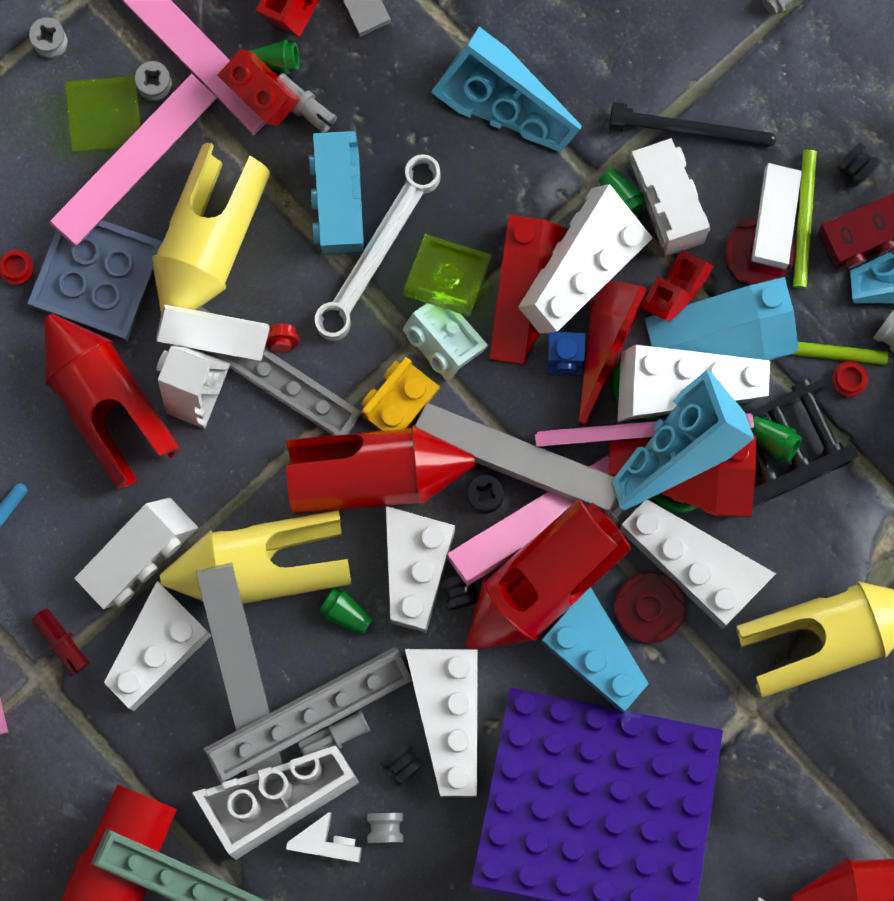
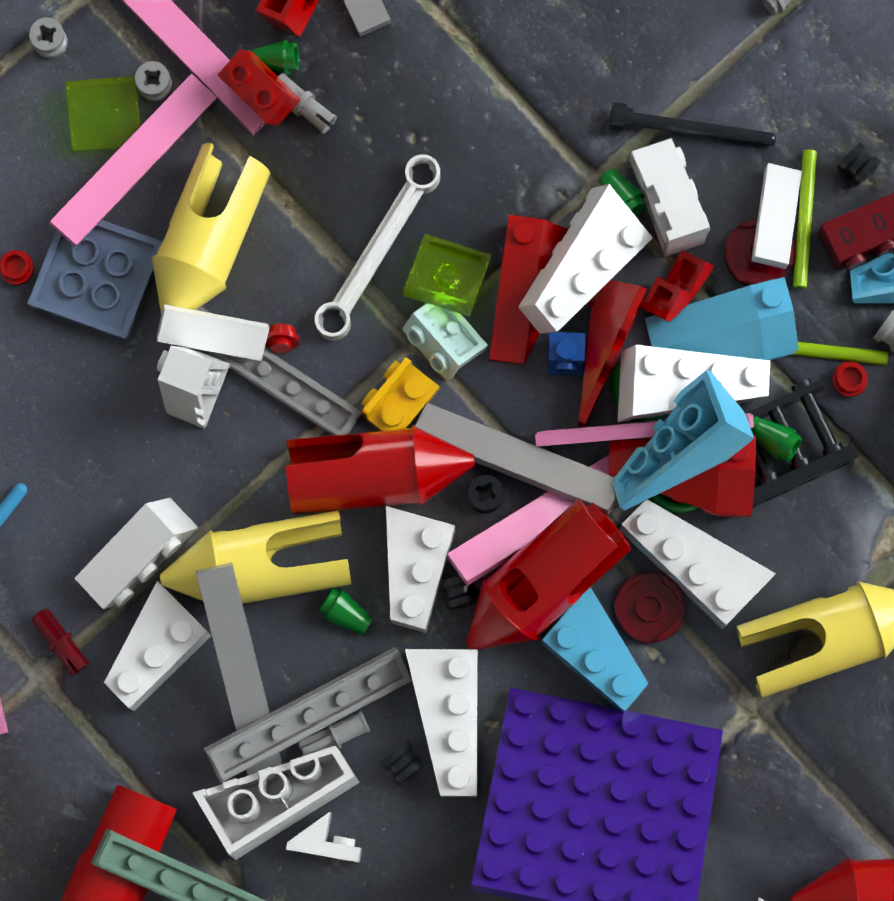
(91, 383): red piece -> none
(337, 192): medium azure wedge -> none
(385, 828): light grey wheel -> none
(497, 87): medium azure wedge -> none

